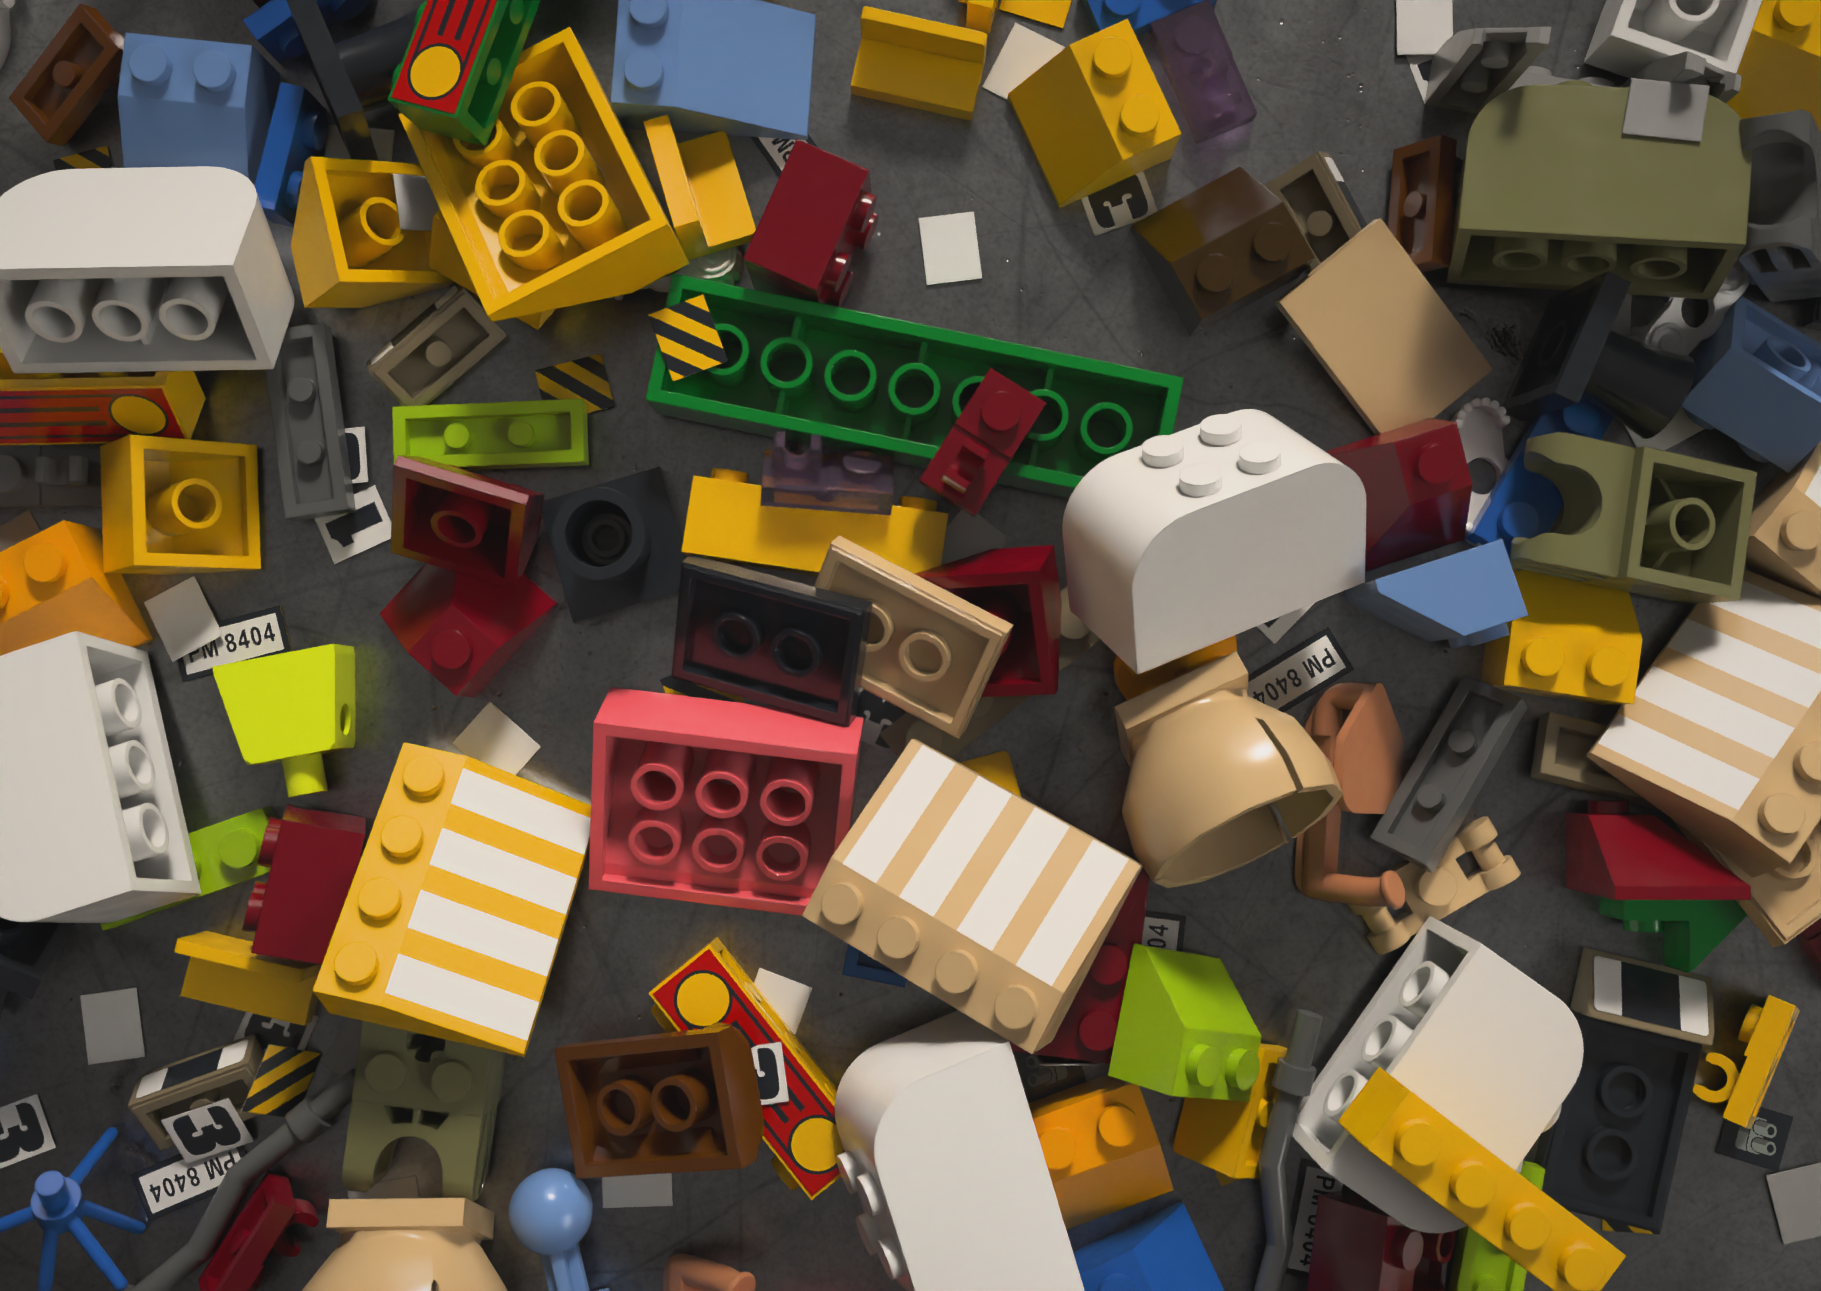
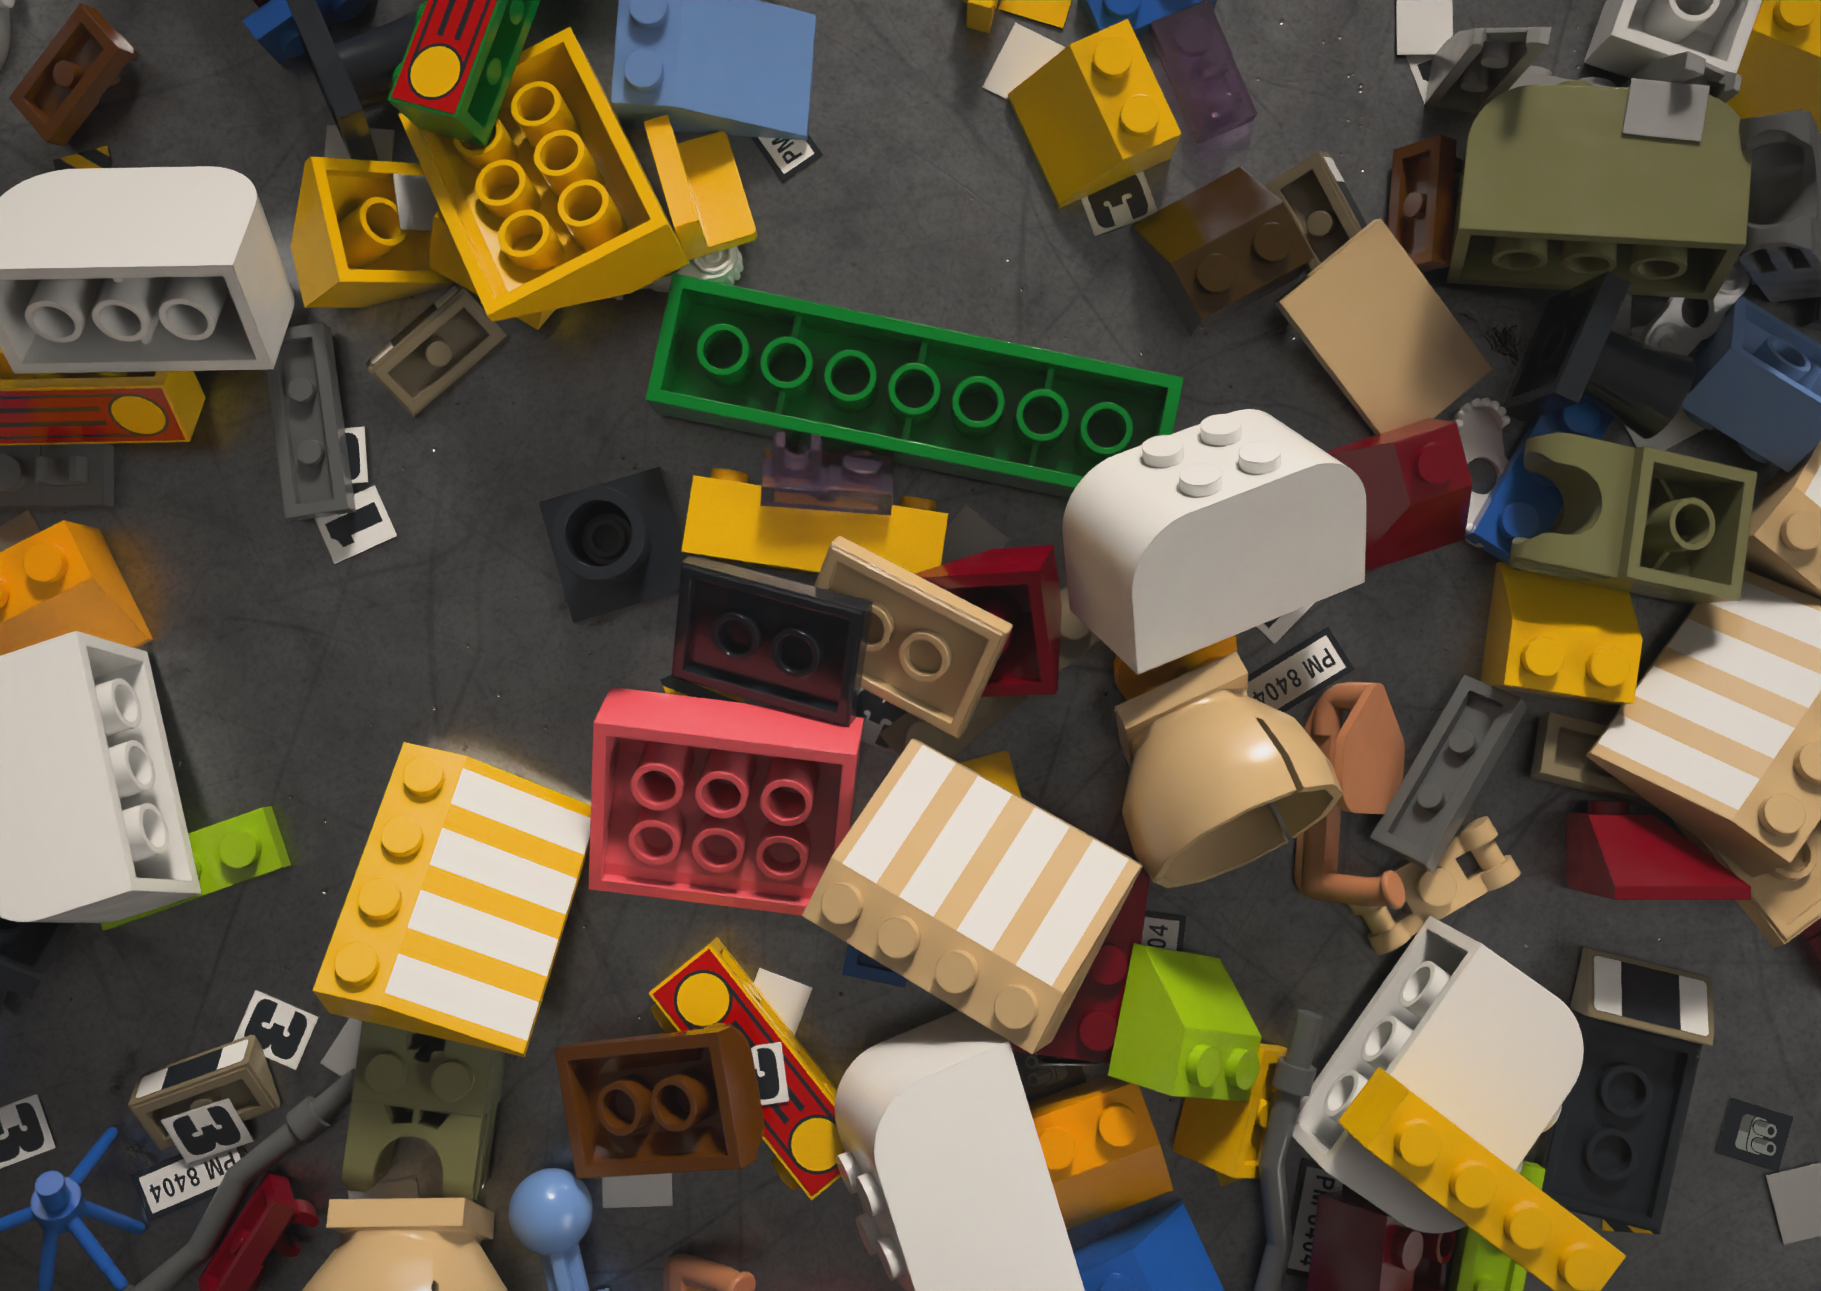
(112, 1026): white sticker -> none
(179, 506): yellow slope -> none
(183, 618): white sticker -> none
(194, 103): medium blue slope -> none
(231, 976): yellow panel -> none
(243, 639): sticker -> none
(281, 1080): sticker -> none
(292, 710): neon yellow torso -> none
(293, 136): blue plate -> none
(310, 875): dark red brick -> none
(463, 520): dark red slope -> none
(464, 625): dark red slope -> none
(494, 434): lime plate -> none
(497, 741): white sticker -> none
(577, 380): sticker -> none
(688, 337): sticker -> none
(812, 227): dark red brick -> none
(919, 63): yellow panel -> none
(950, 248): white sticker -> none
(982, 442): dark red plate -> none
(1449, 598): medium blue slope -> none
(1688, 926): green slope -> none
(1767, 1035): yellow plate -> none

